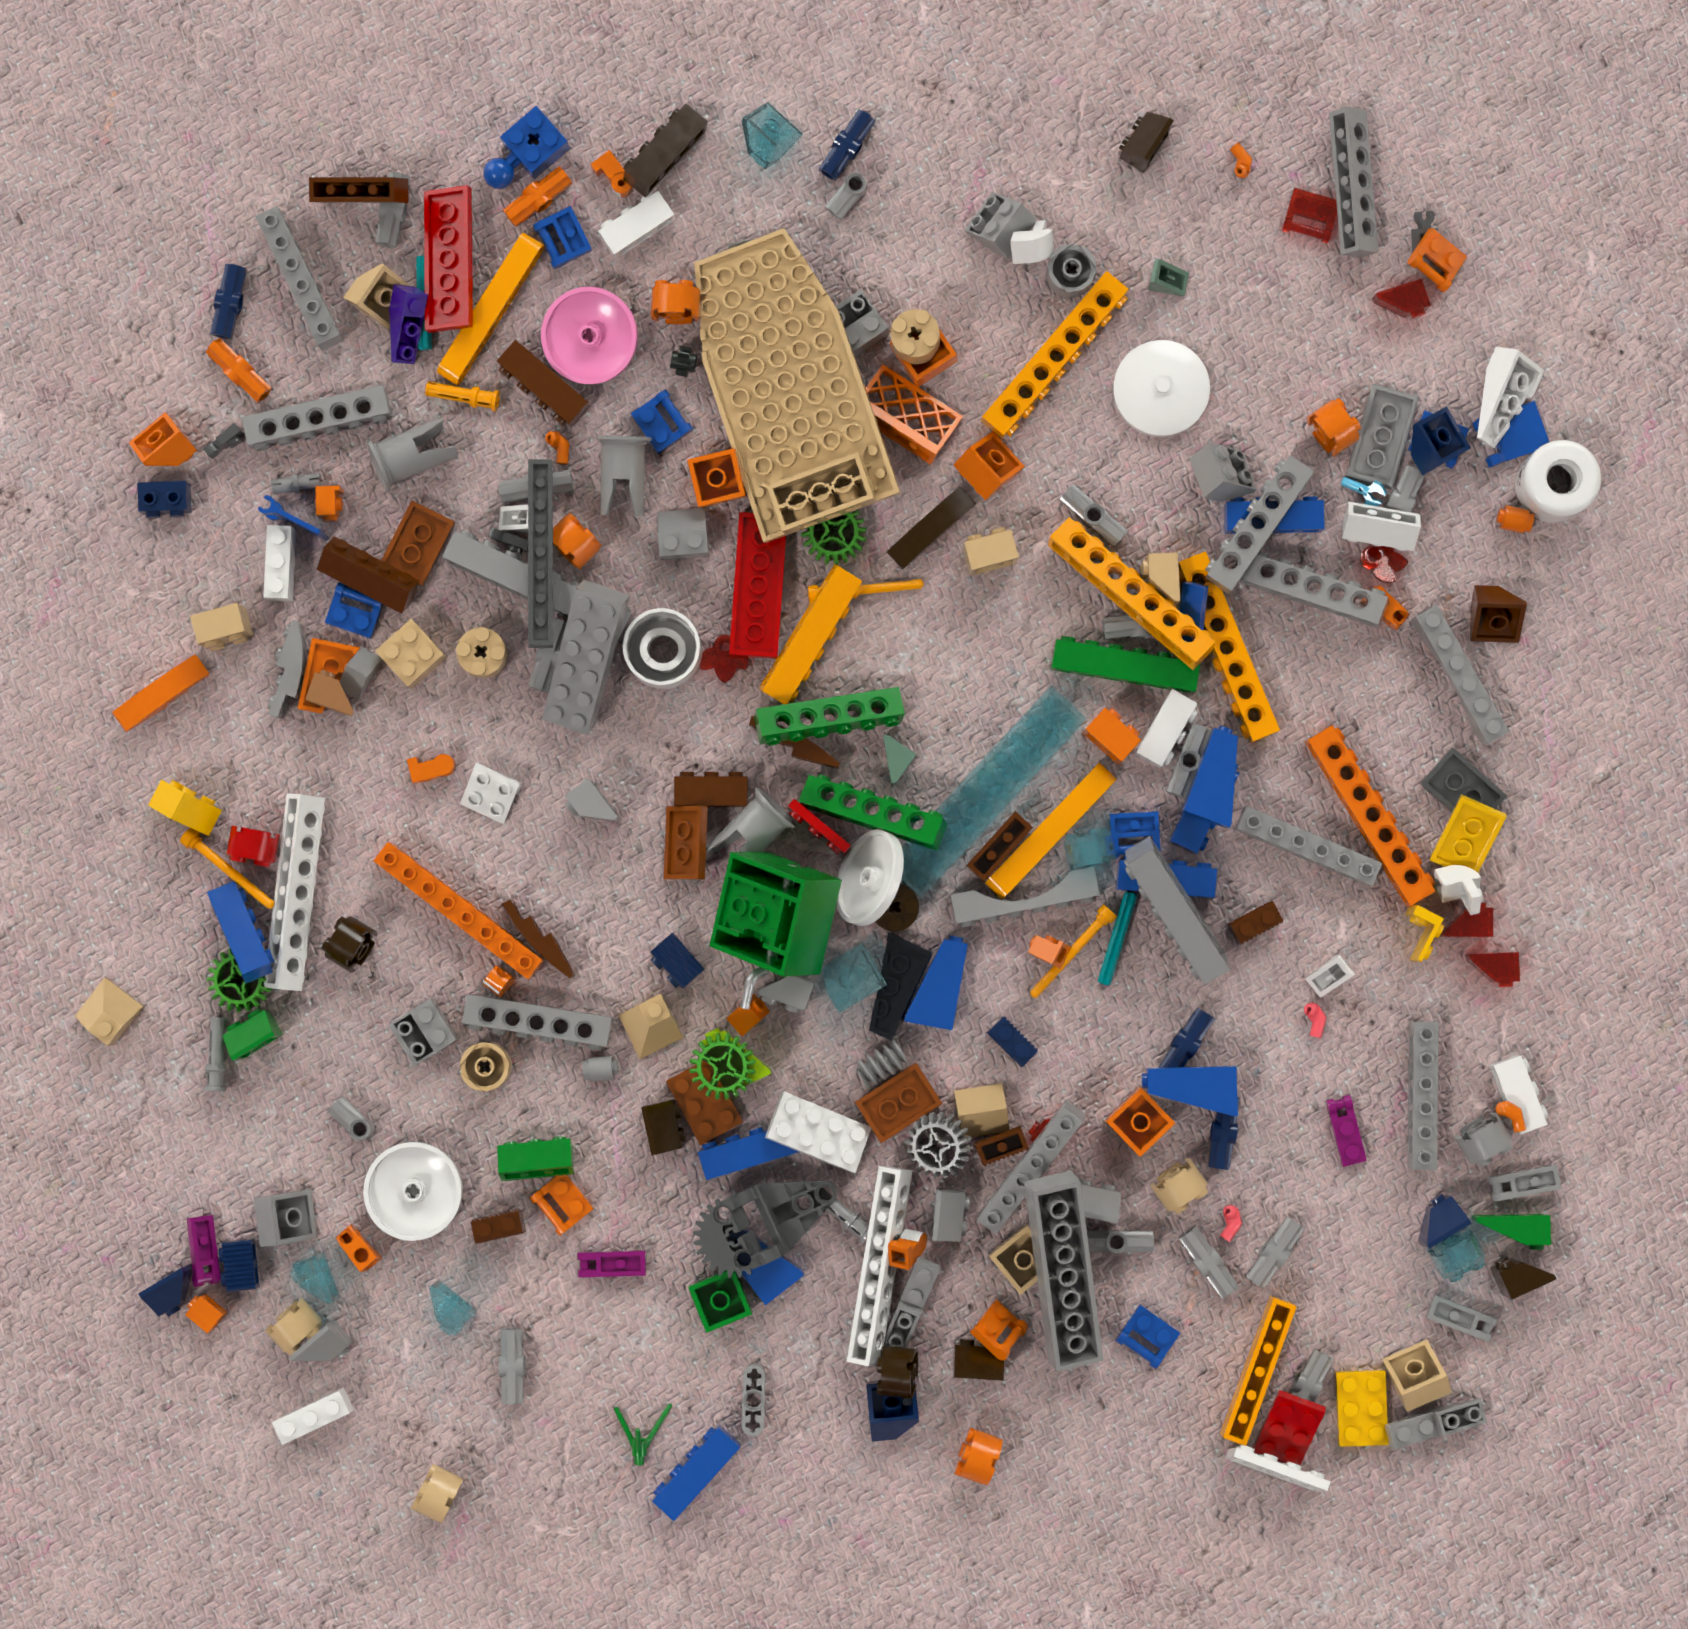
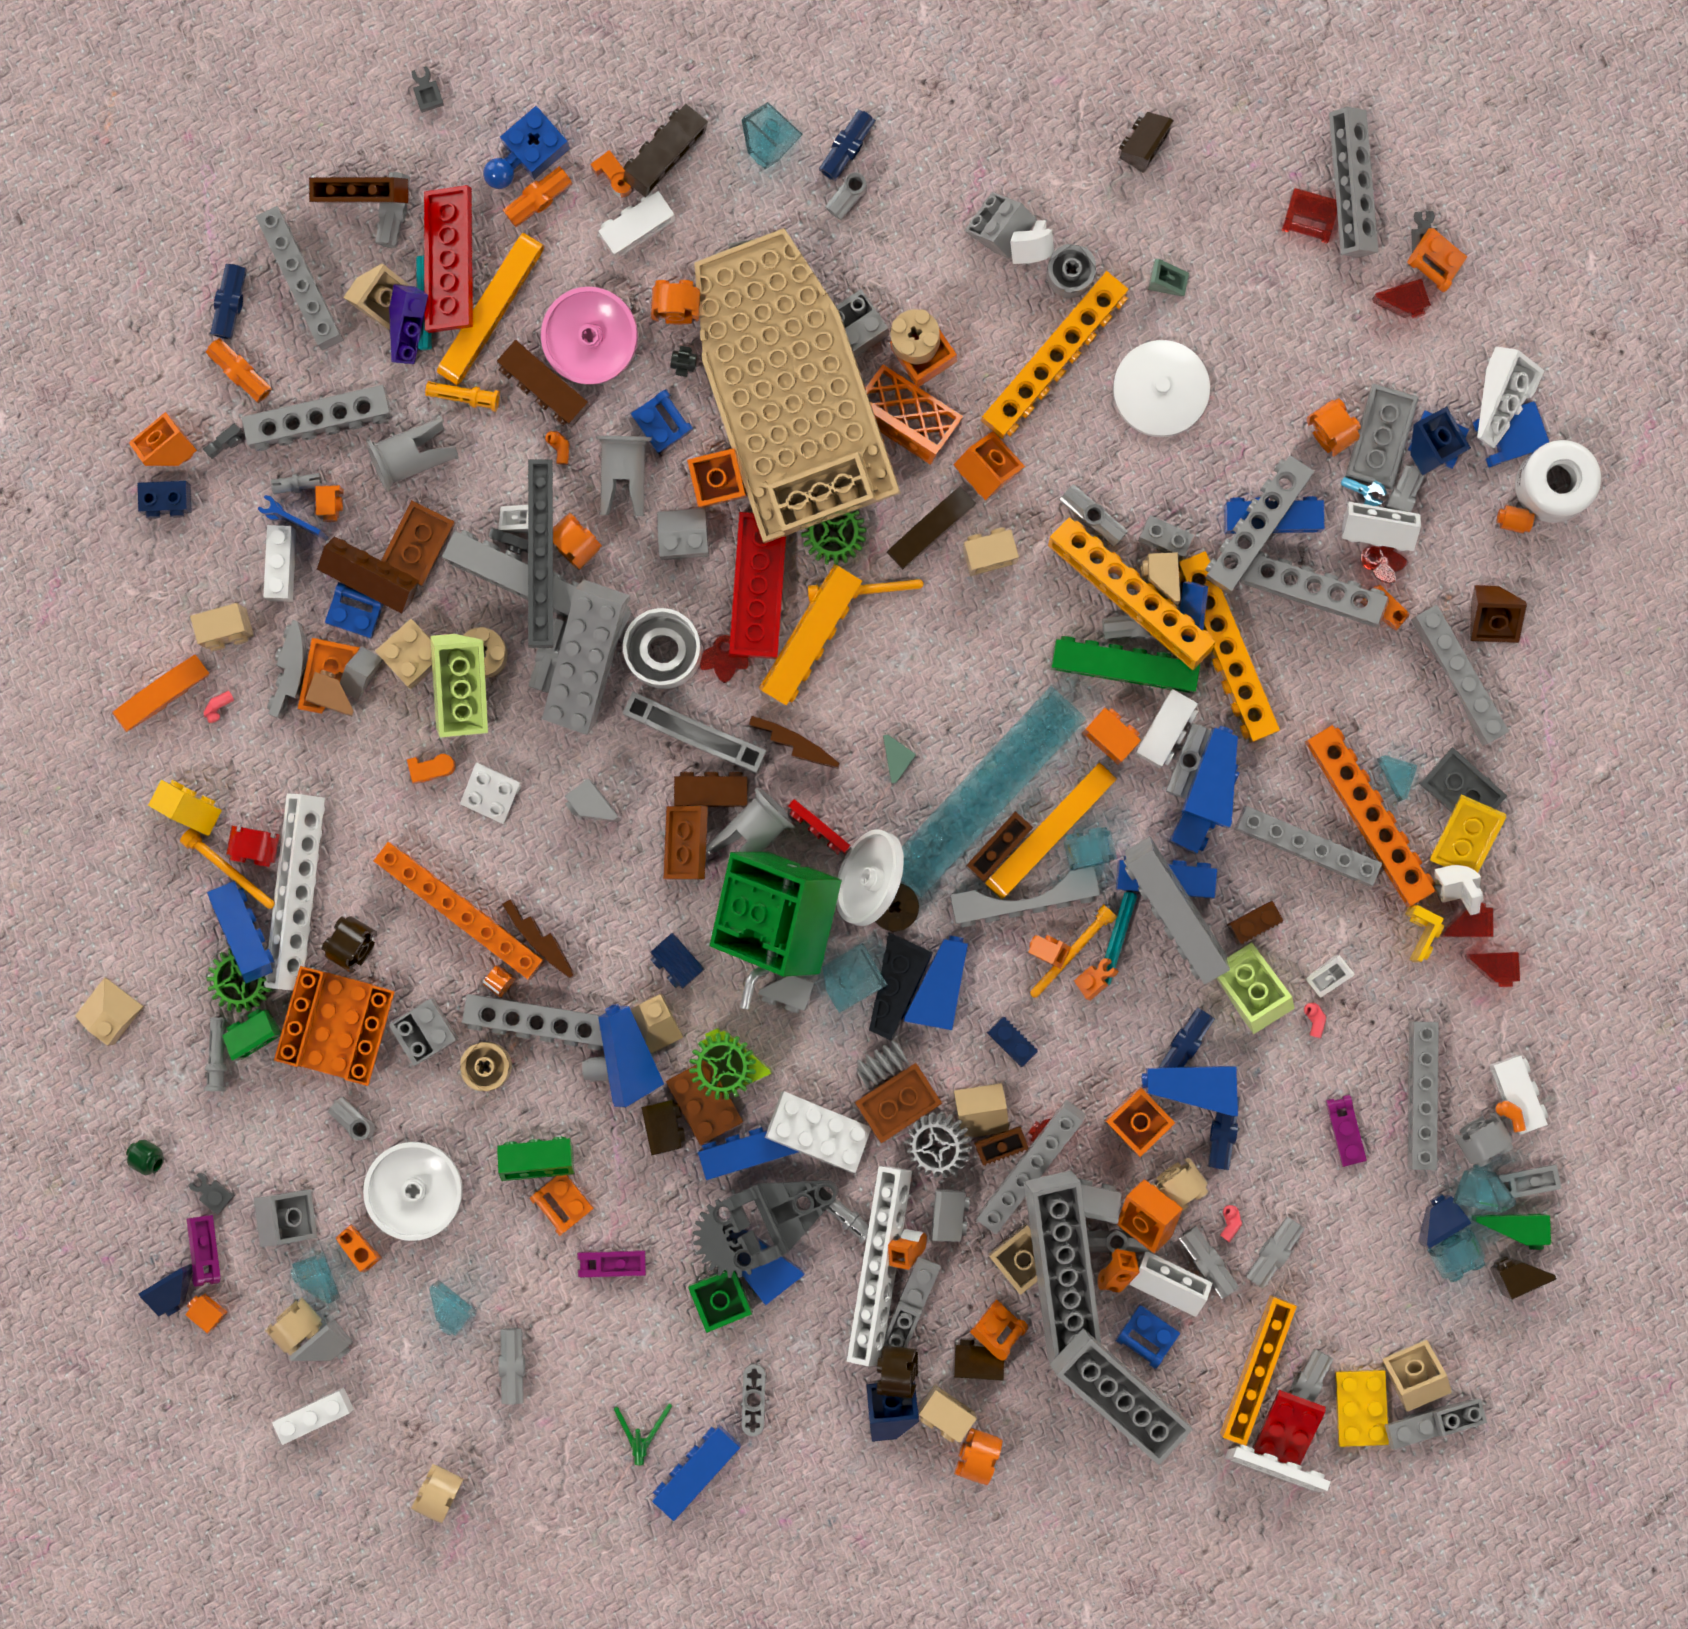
(144, 1157): none -> dark green head
(214, 1195): none -> dark grey plate
(215, 704): none -> coral arm
(239, 1265): dark blue brick -> none
(334, 1025): none -> orange slope
(427, 92): none -> dark grey plate
(459, 685): none -> yellowish green slope
(498, 1226): reddish brown brick -> none
(517, 489): light grey piece -> none
(570, 234): blue plate -> none
(627, 1057): none -> blue slope
(694, 733): none -> light grey arch
(745, 1019): orange brick -> none
(887, 700): green brick -> none
(928, 836): green brick -> none
(947, 1414): none -> tan brick
(1093, 981): none -> orange plate
(1119, 1271): none -> orange leg
(1121, 1396): none -> light grey brick
(1134, 825): blue plate -> none
(1149, 1216): none -> orange brick
(1165, 537): none -> light grey brick
(1171, 1284): none -> white brick
(1222, 472): light grey slope -> none
(1244, 161): orange arm -> none
(1255, 989): none -> yellowish green slope
(1398, 774): none -> clear light blue slope
(1460, 1318): light grey plate -> none
(1483, 1190): none -> clear light blue slope

